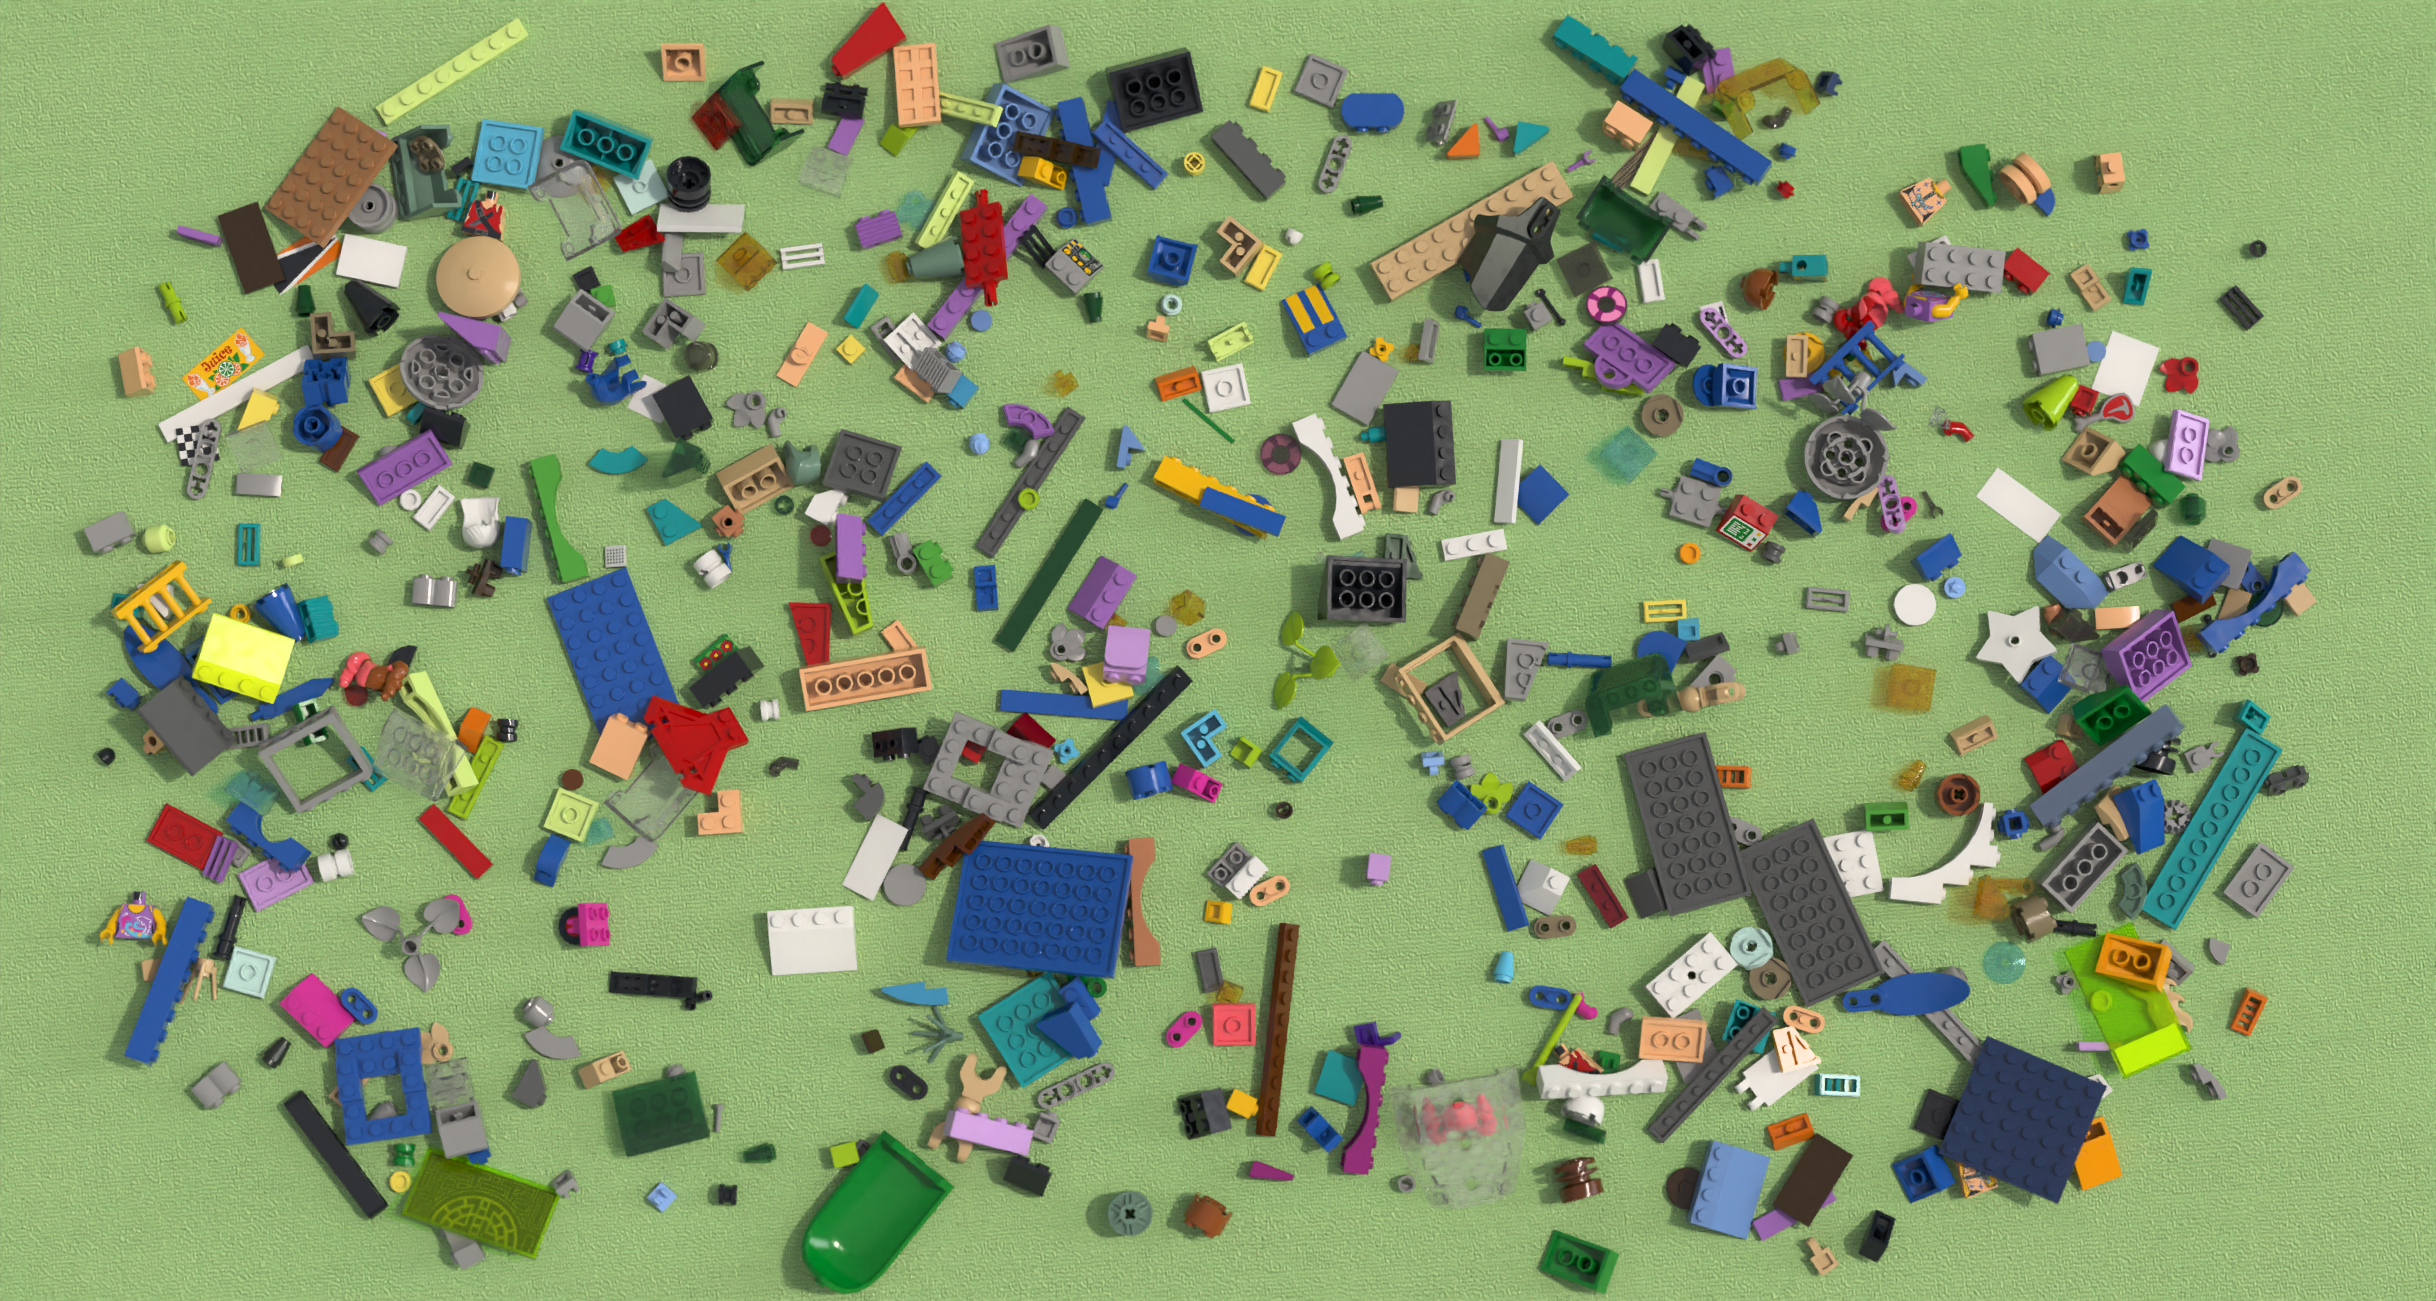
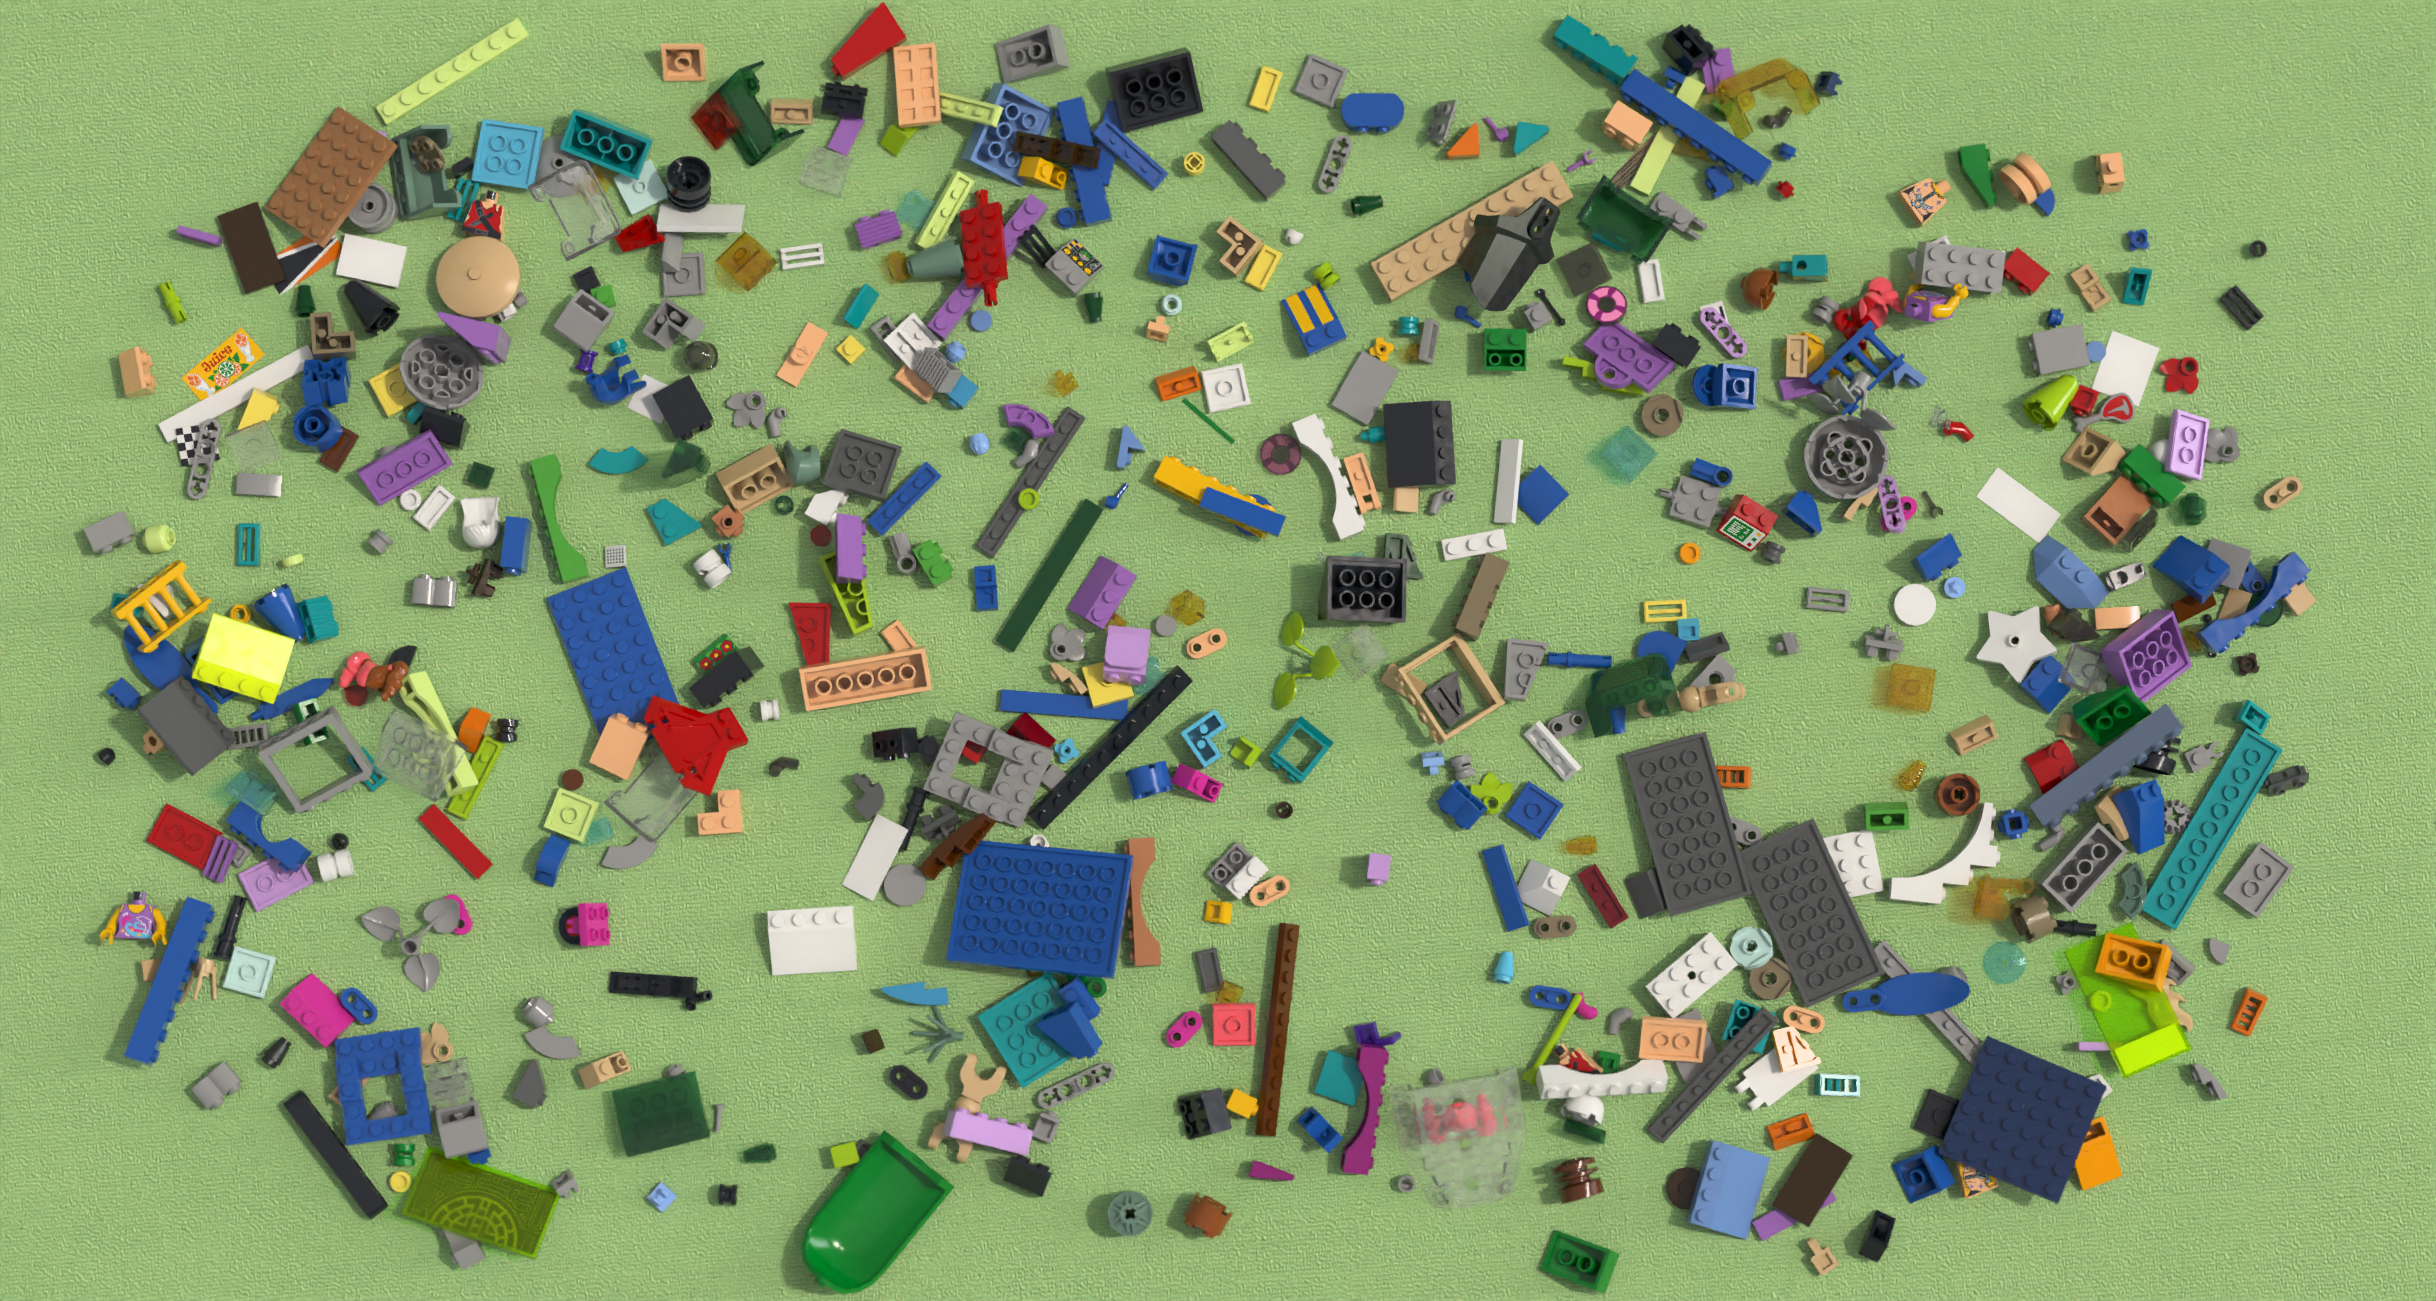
(1408, 326): none -> teal wheel
(1618, 720): none -> blue cone

